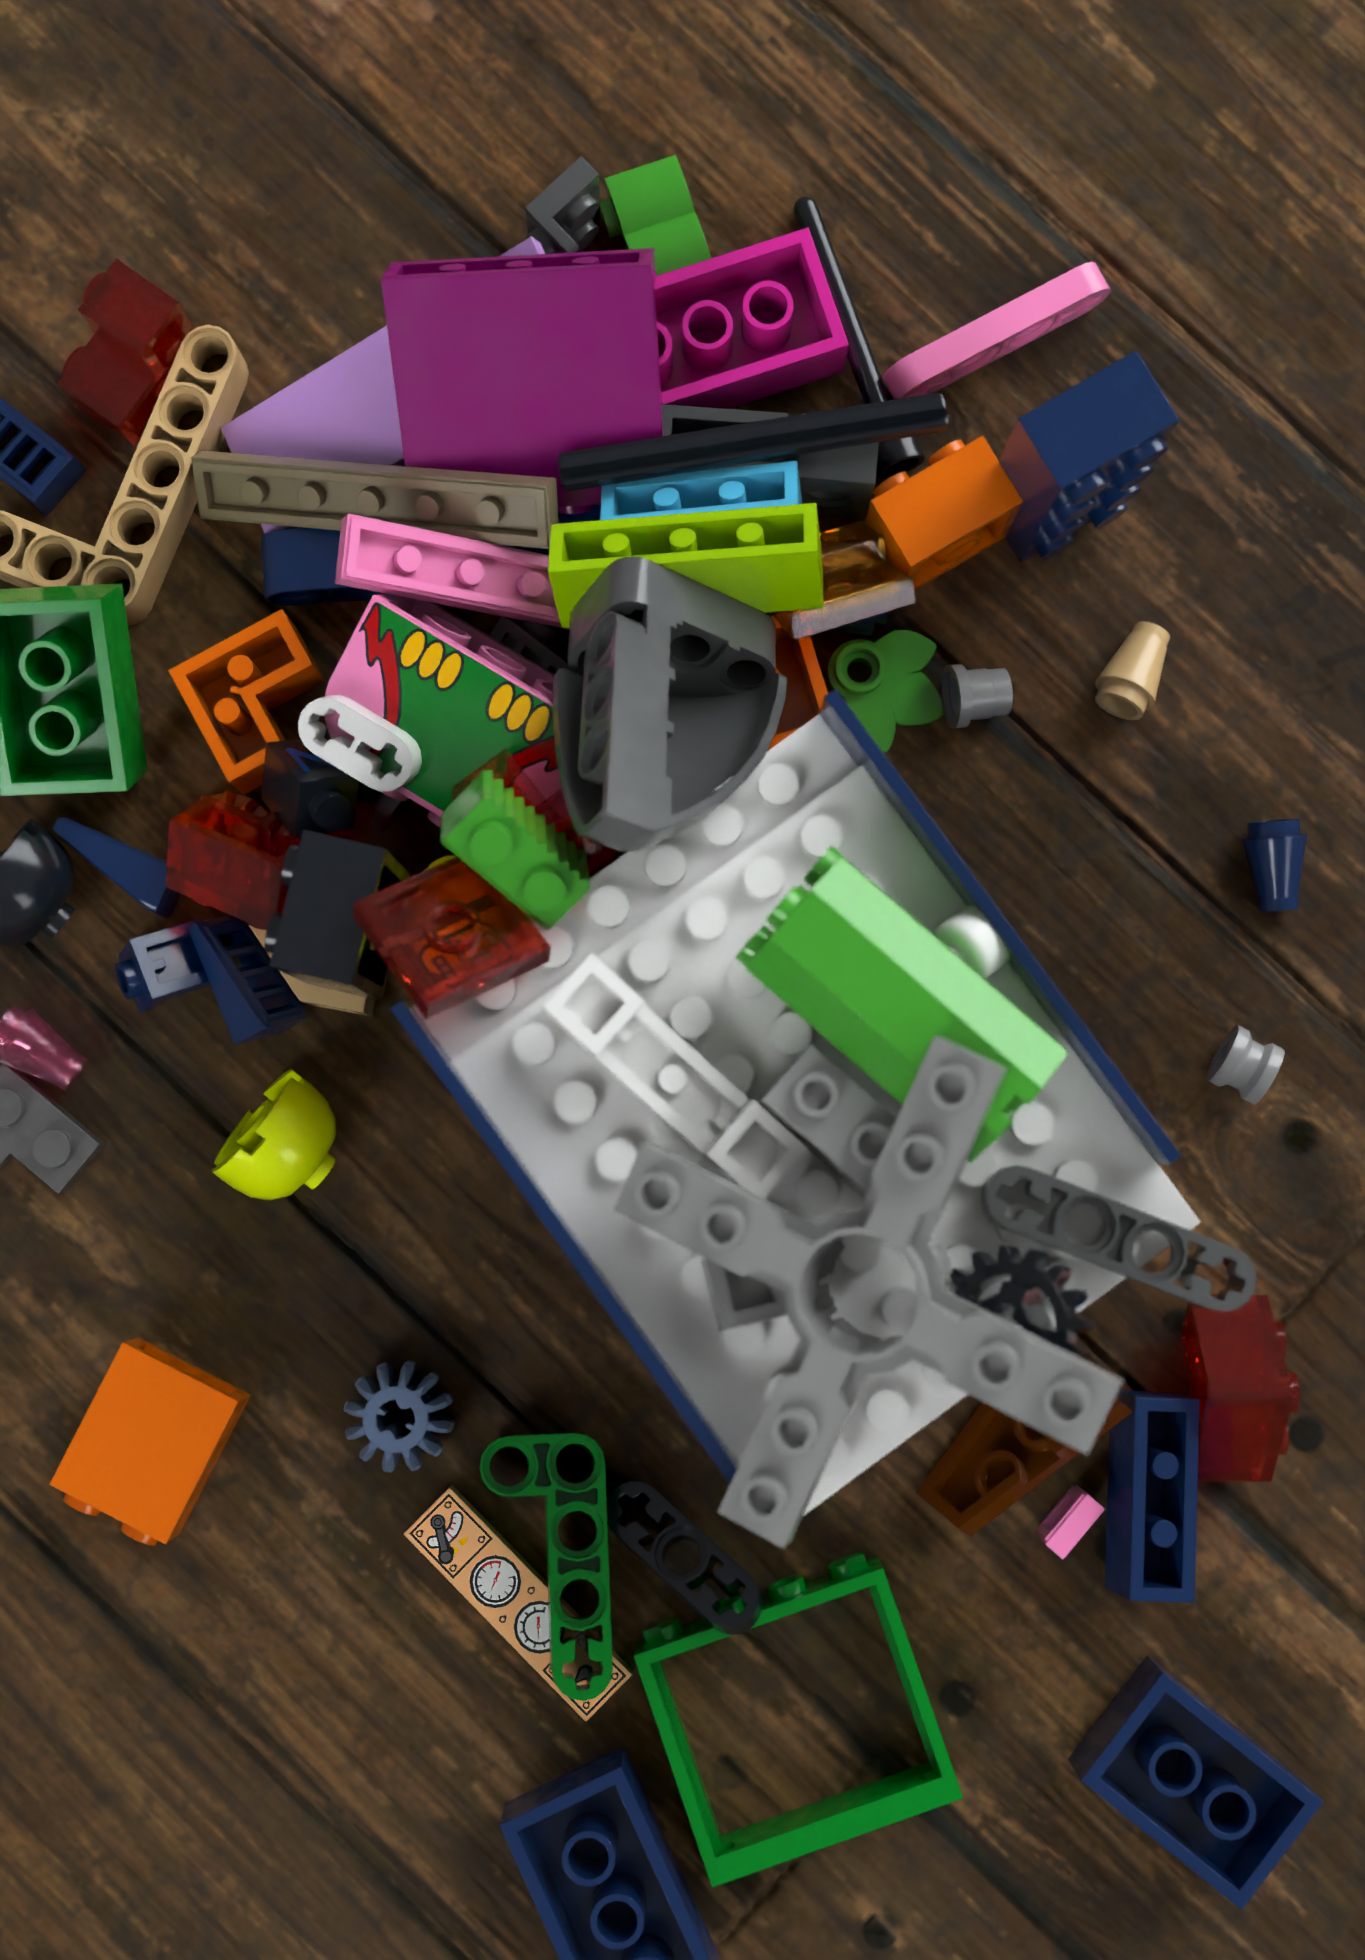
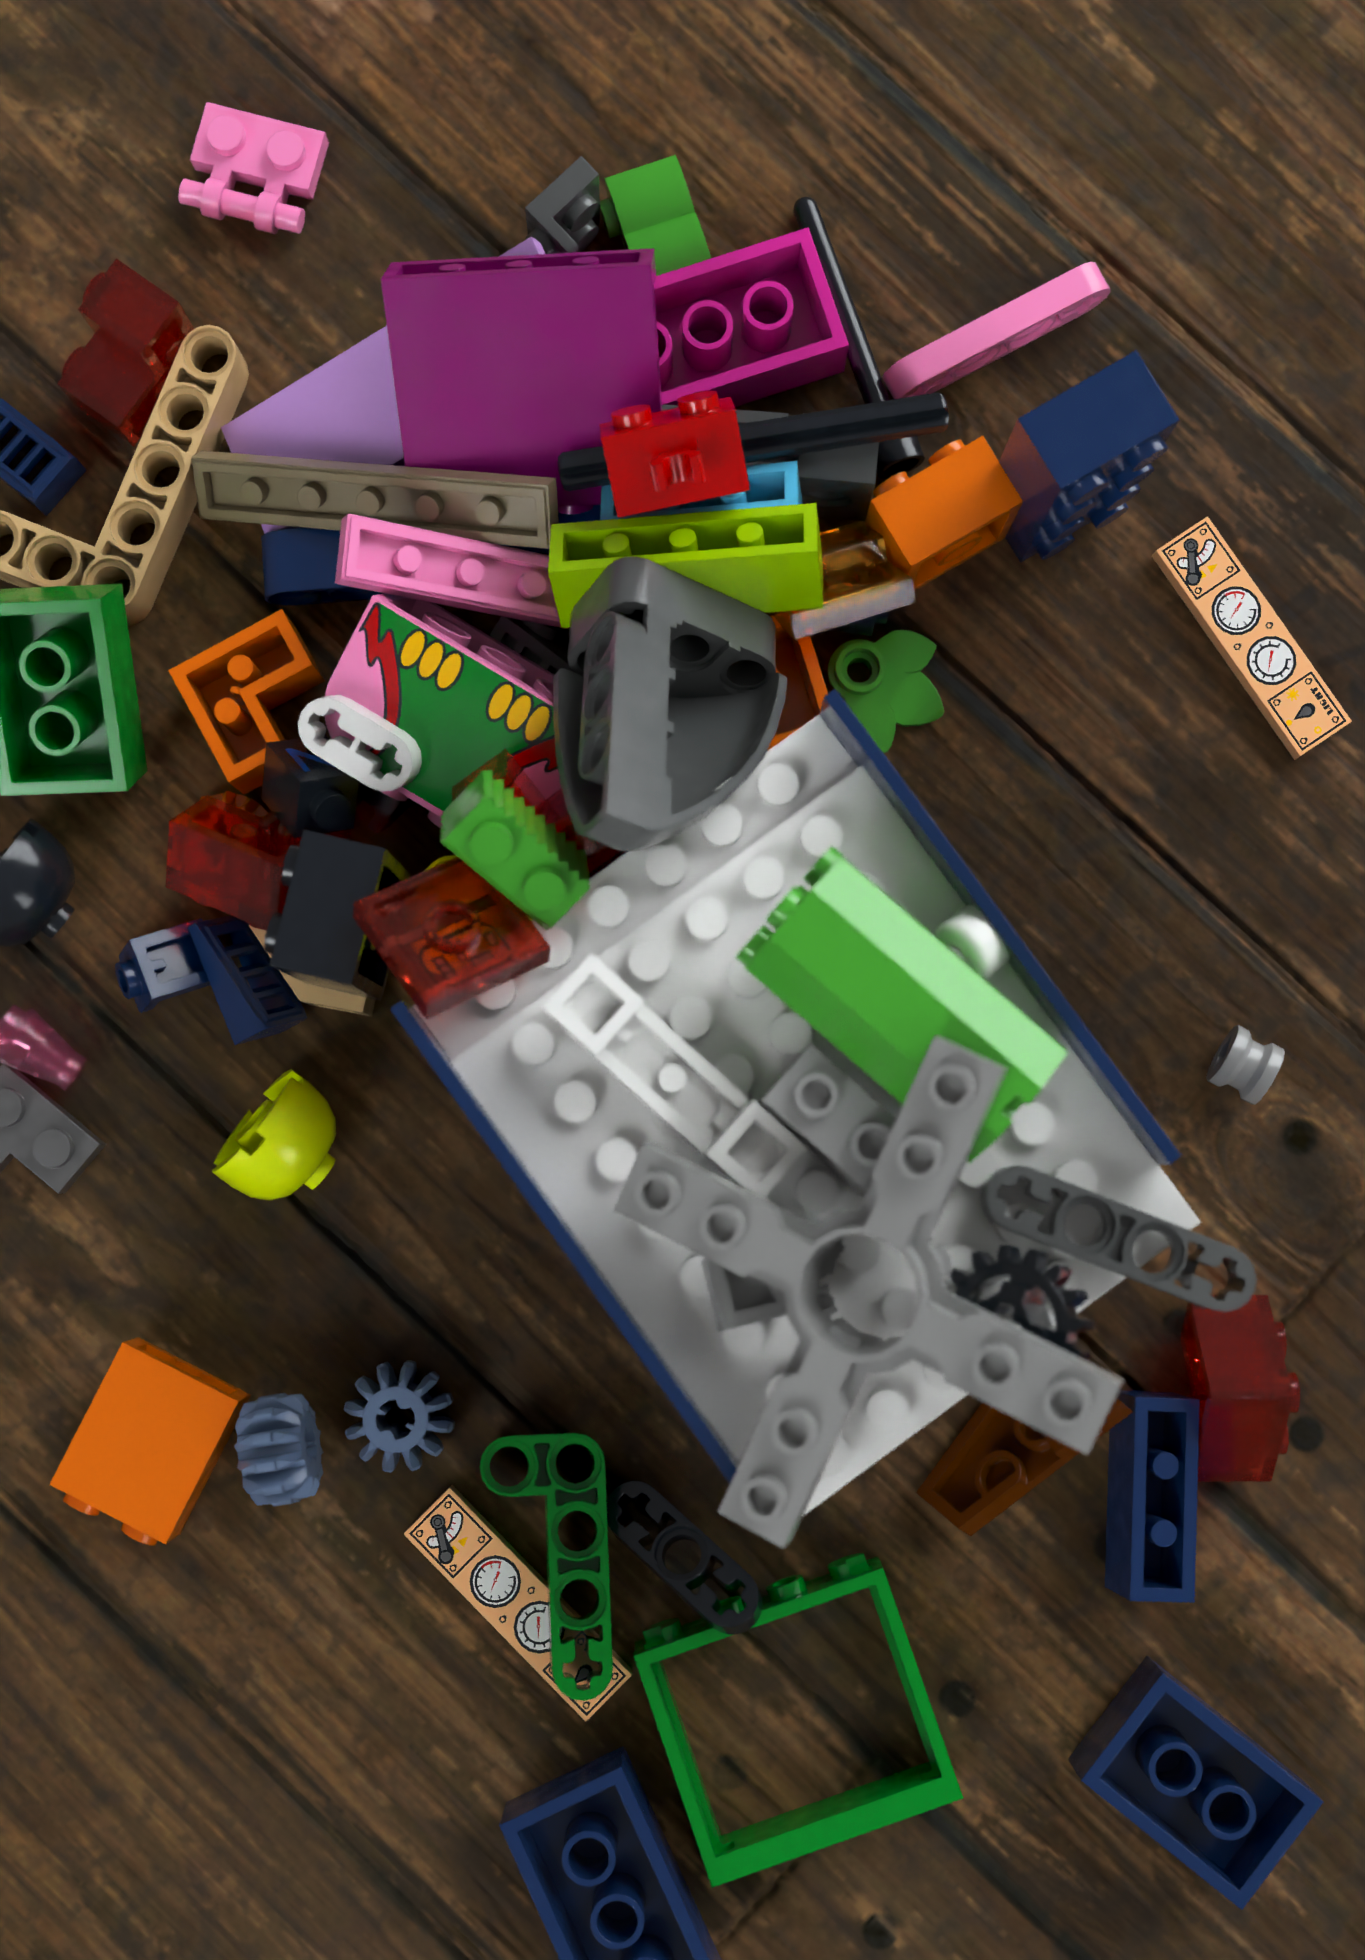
(130, 868): dark blue slope -> none
(259, 153): none -> bright pink plate
(279, 1449): none -> sand blue gear
(674, 453): none -> red brick
(974, 694): light grey piece -> none
(1069, 1521): bright pink tile -> none
(1134, 673): tan cone -> none
(1251, 638): none -> light nougat tile
(1276, 862): dark blue cone -> none

